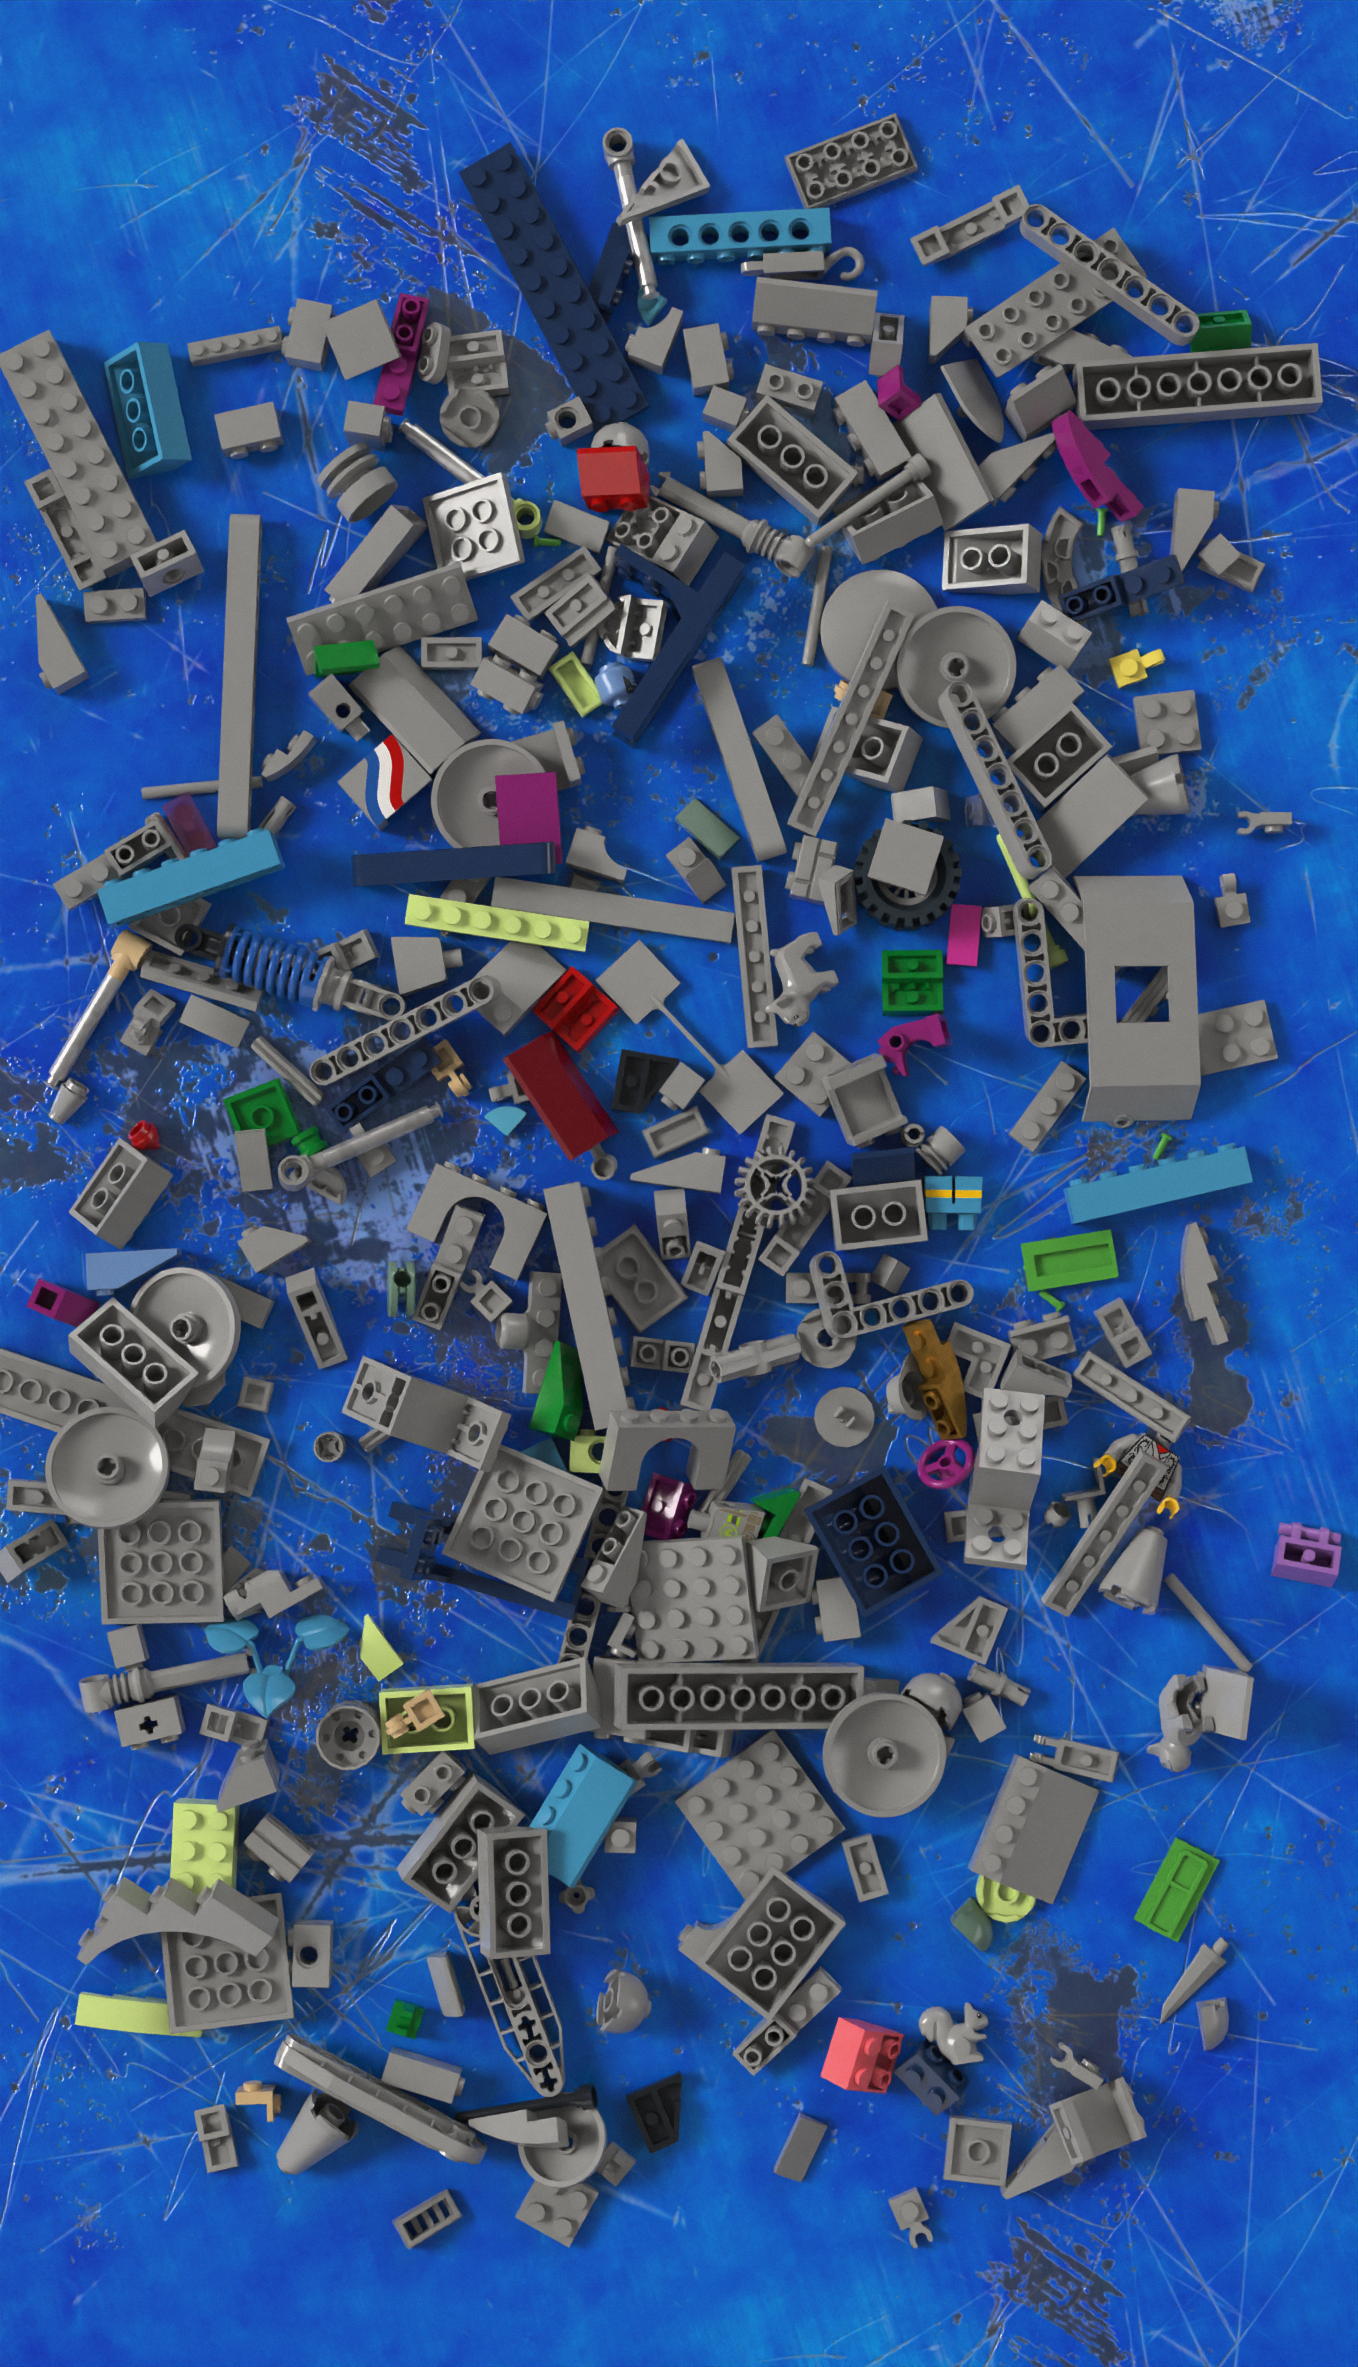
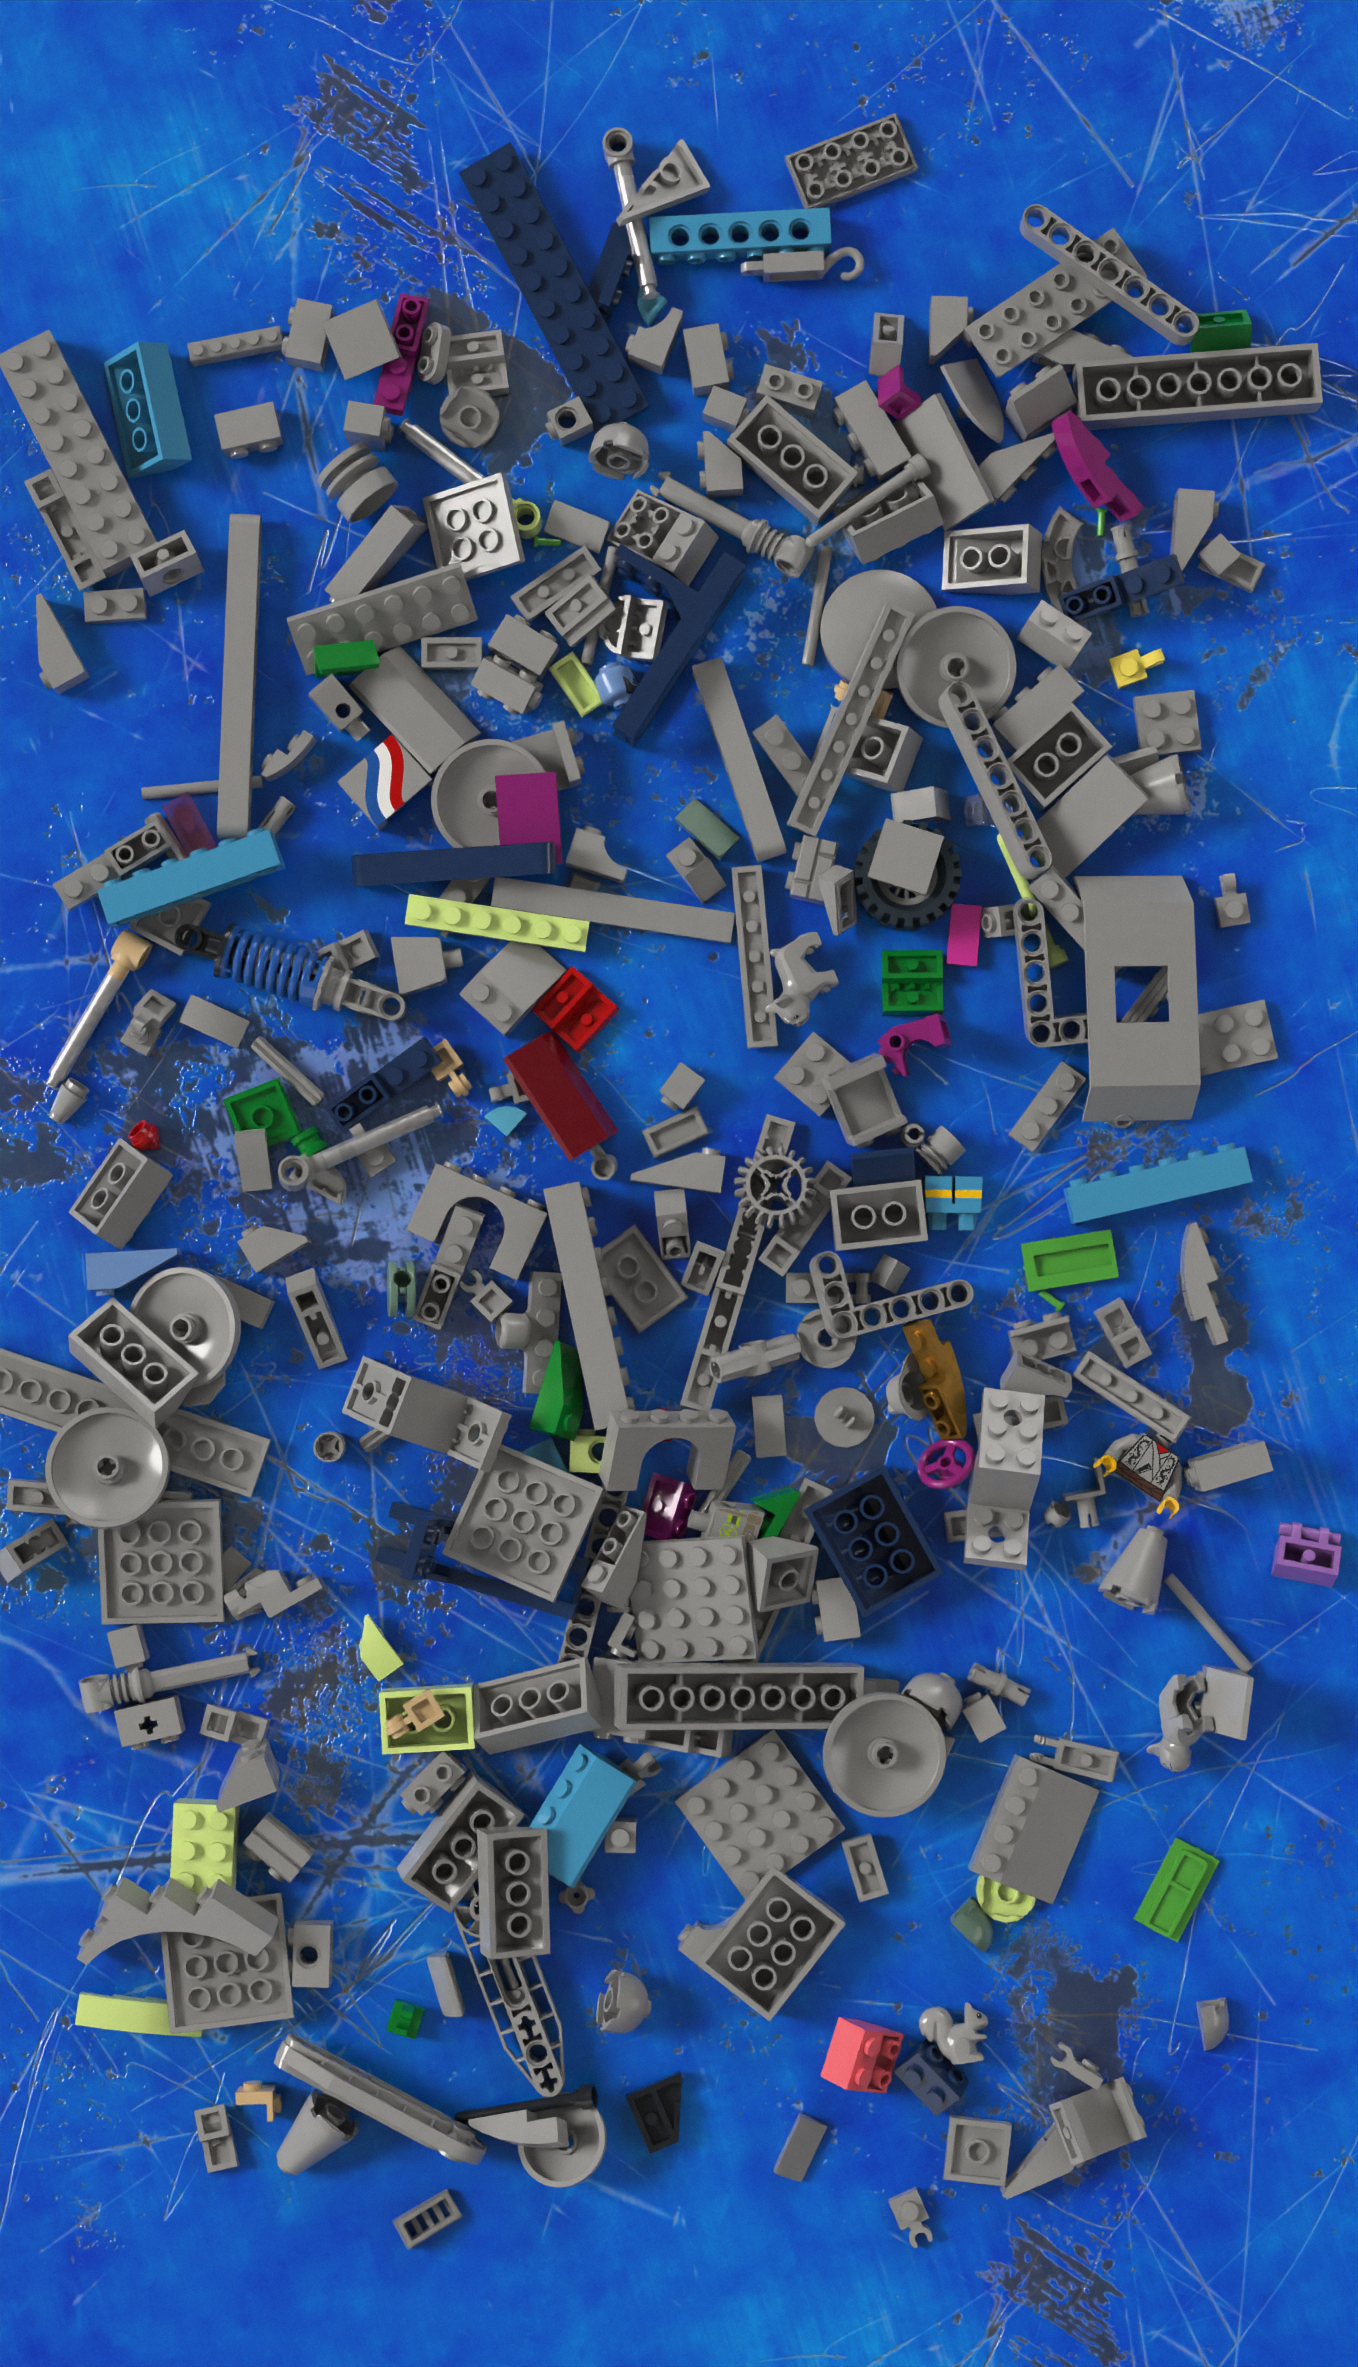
(61, 1303): magenta slope -> none
(199, 980): light grey plate -> none
(215, 1460): light grey arch -> none
(255, 1394): light grey tile -> none
(272, 1686): dark azure plant -> none
(343, 1751): light grey wheel -> none
(391, 1034): light grey beam -> none
(423, 2075): light grey brick -> none
(557, 2210): light grey plate -> none
(613, 478): red slope -> none
(615, 2163): light grey tile -> none
(640, 1079): black wing -> none
(661, 1354): light grey slope -> none
(738, 1088): light grey hinge -> none
(769, 1426): none -> light grey tile
(802, 2005): light grey slope -> none
(814, 311): light grey slope -> none
(972, 228): light grey slope -> none
(973, 1630): light grey wing -> none
(985, 1354): light grey plate -> none
(1104, 1533): light grey plate -> none
(1161, 1146): bright green piece -> none
(1201, 1968): light grey bar -> none
(1227, 1465): none -> light grey window
(1270, 821): light grey plate -> none

